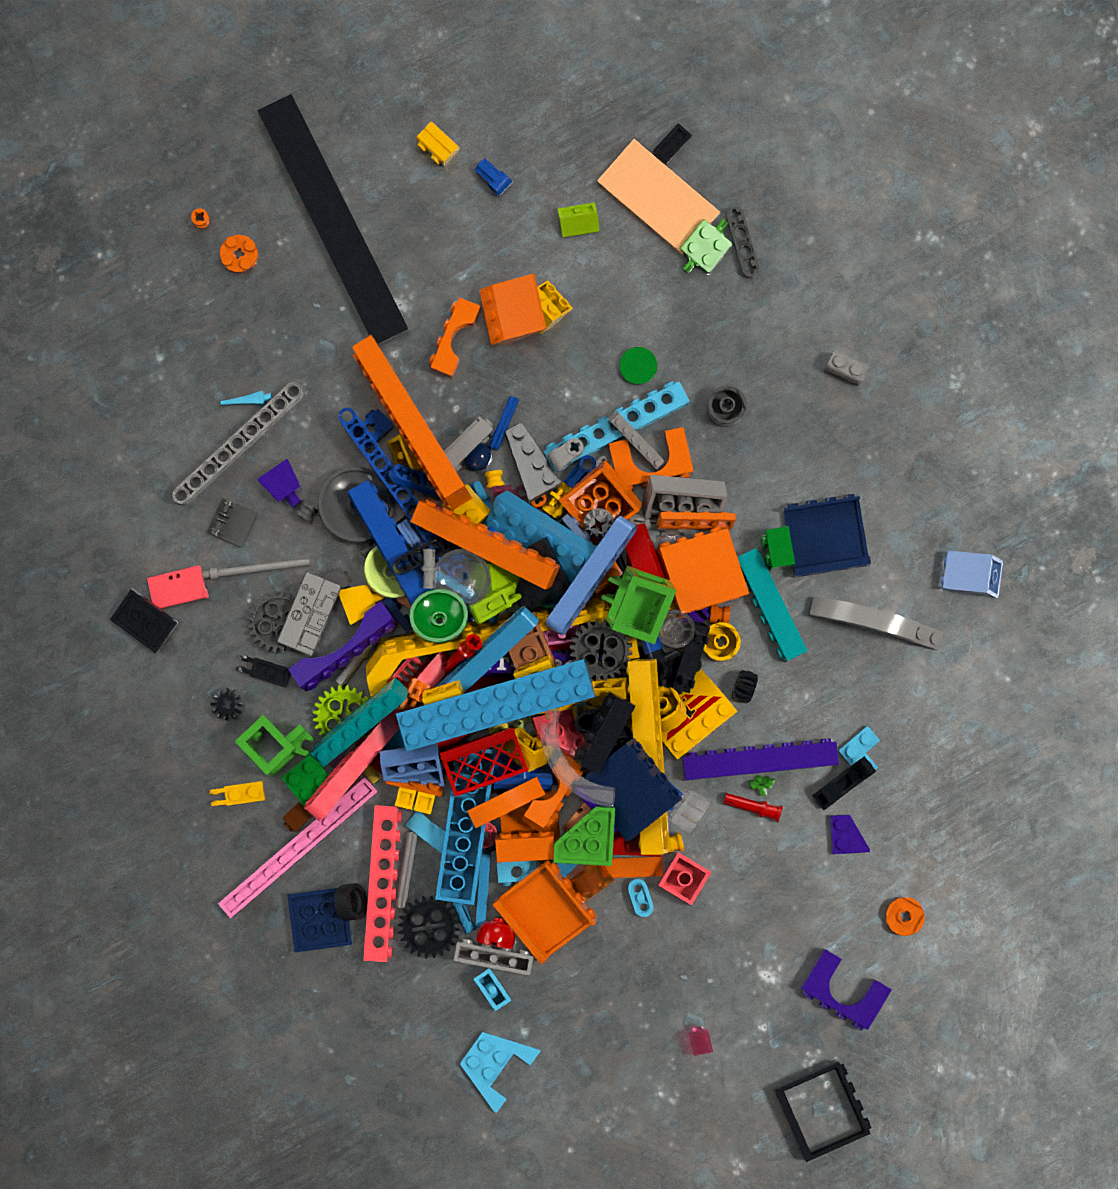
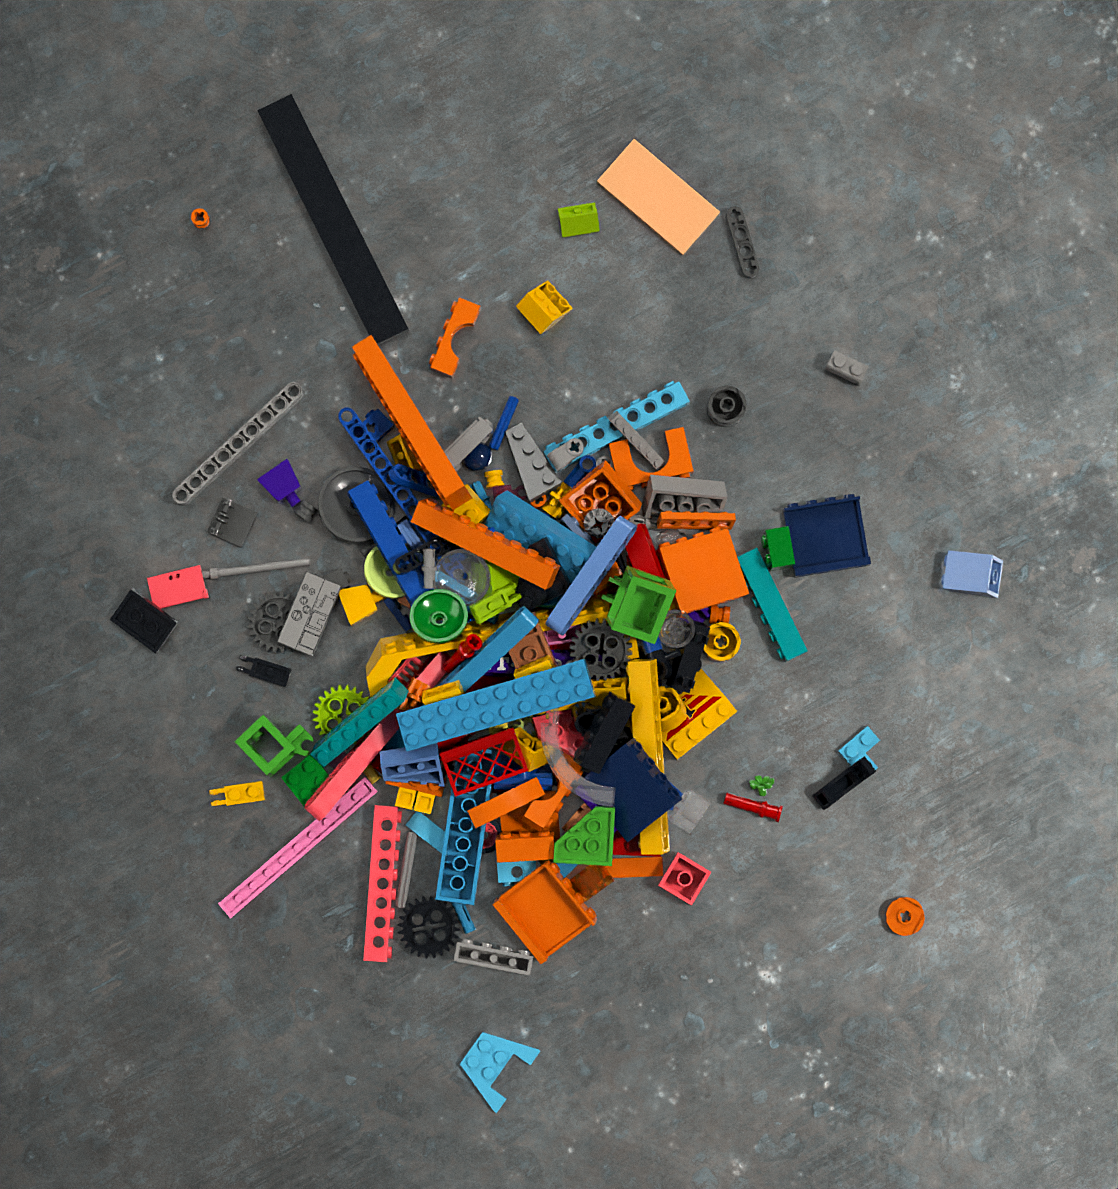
(220, 702): black gear -> none
(247, 247): orange plate -> none
(257, 398): medium azure piece -> none
(296, 818): reddish brown brick -> none
(316, 921): dark blue plate -> none
(352, 666): light grey pin -> none
(359, 902): black tyre -> none
(375, 624): dark purple arch -> none
(437, 144): yellow brick -> none
(483, 889): dark azure beam -> none
(492, 989): medium azure brick -> none
(496, 179): blue piece -> none
(496, 933): red cylinder -> none
(512, 310): orange slope -> none
(638, 365): green tile -> none
(640, 897): medium azure plate -> none
(672, 143): black plate -> none
(676, 843): yellow wheel -> none
(700, 1041): clear pink brick -> none
(705, 246): plate -> none
(744, 686): black gear -> none
(760, 760): dark purple brick -> none
(846, 836): dark purple wing -> none
(855, 1104): black window -> none
(862, 1012): dark purple arch -> none
(876, 620): light grey arch -> none

